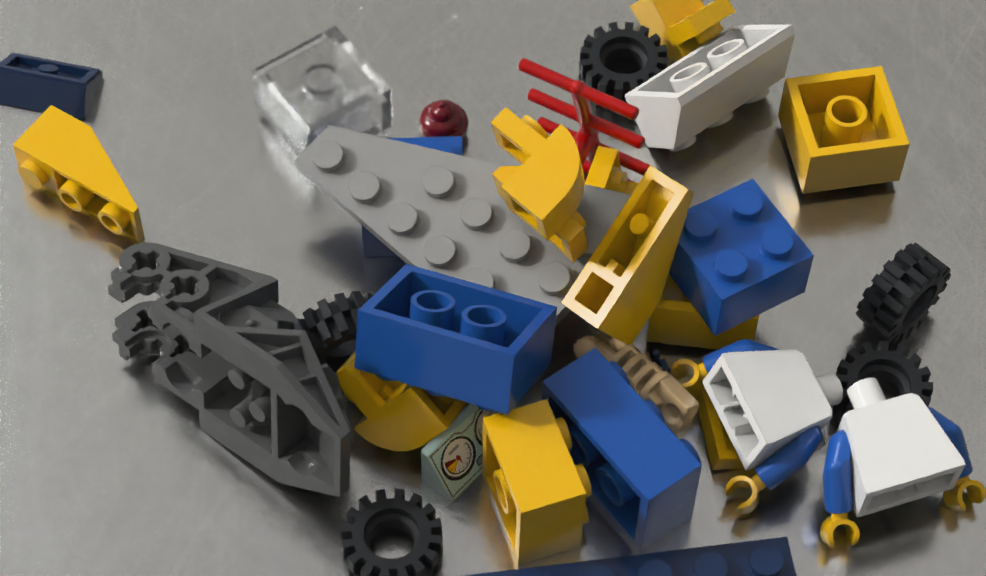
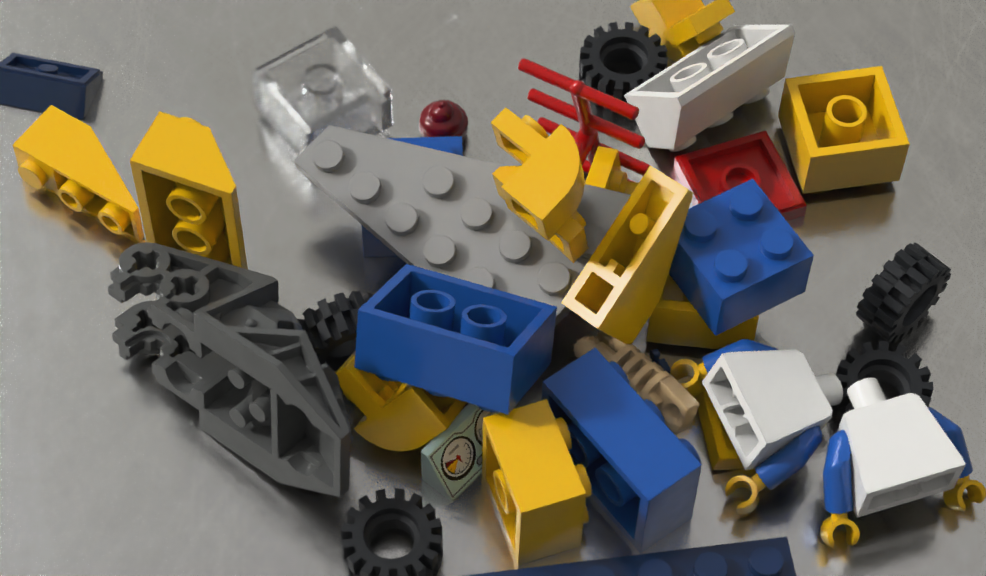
(187, 191): none -> yellow slope
(733, 162): none -> red tile

